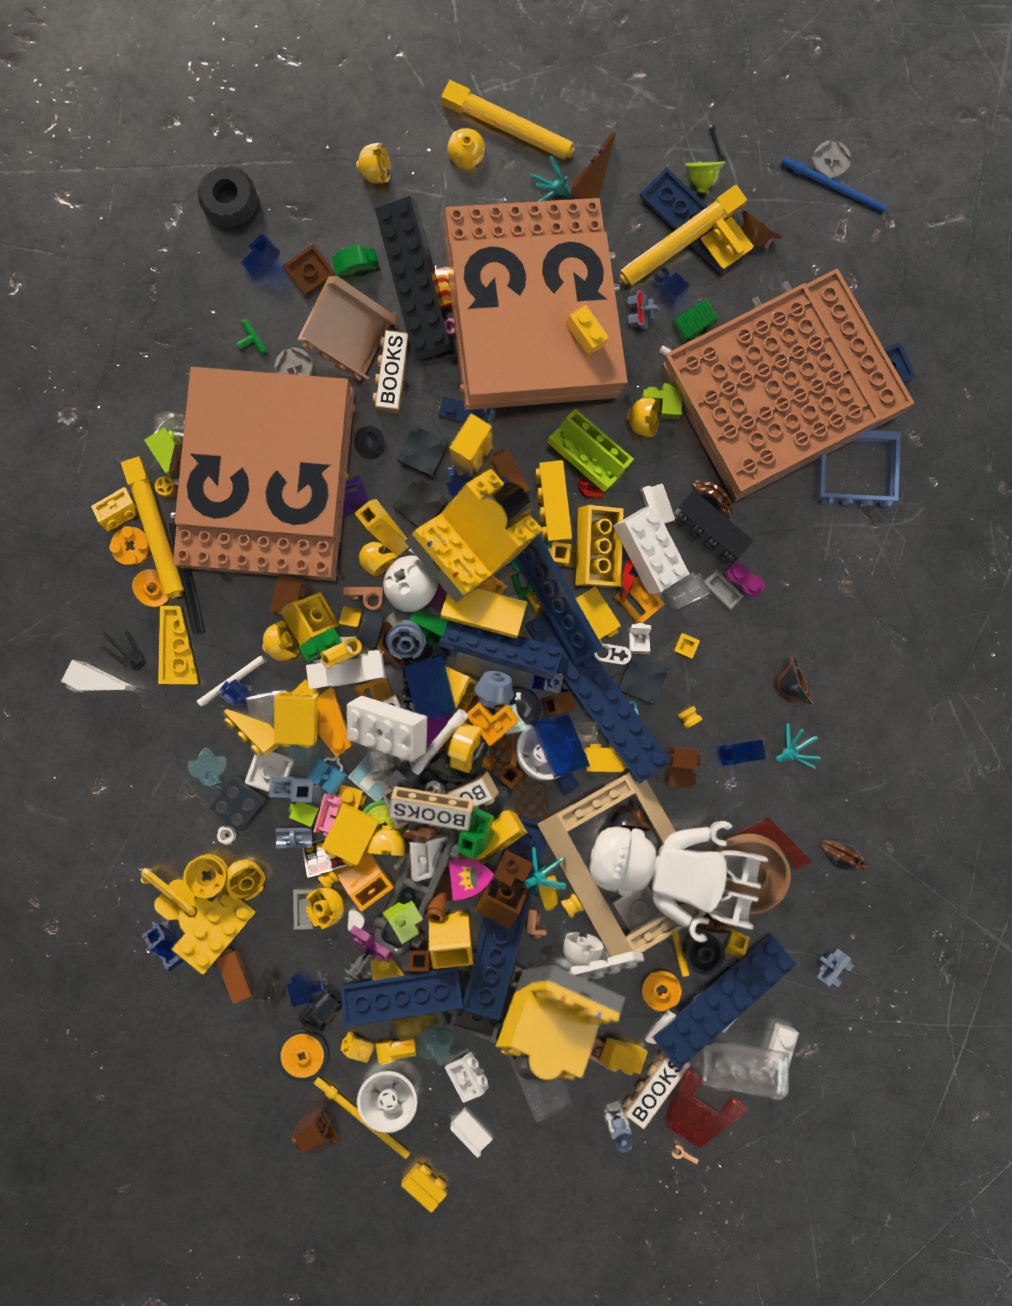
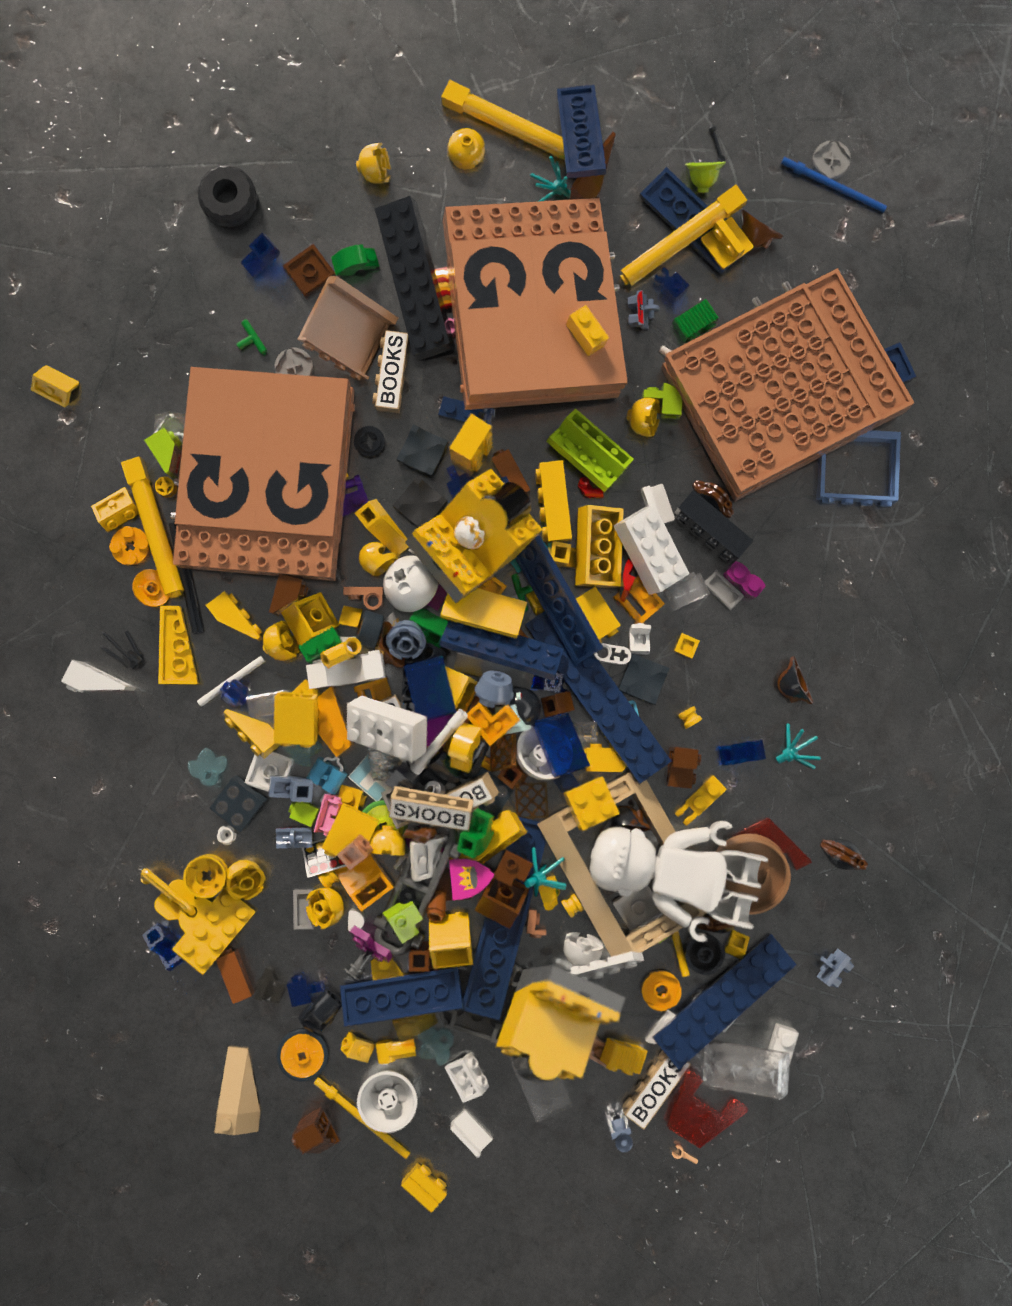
(53, 385): none -> yellow panel
(226, 611): none -> yellow slope
(238, 1100): none -> tan wedge
(355, 852): none -> nougat bracket
(468, 533): none -> white hair
(581, 131): none -> dark blue plate
(591, 803): none -> yellow brick
(701, 799): none -> yellow hinge

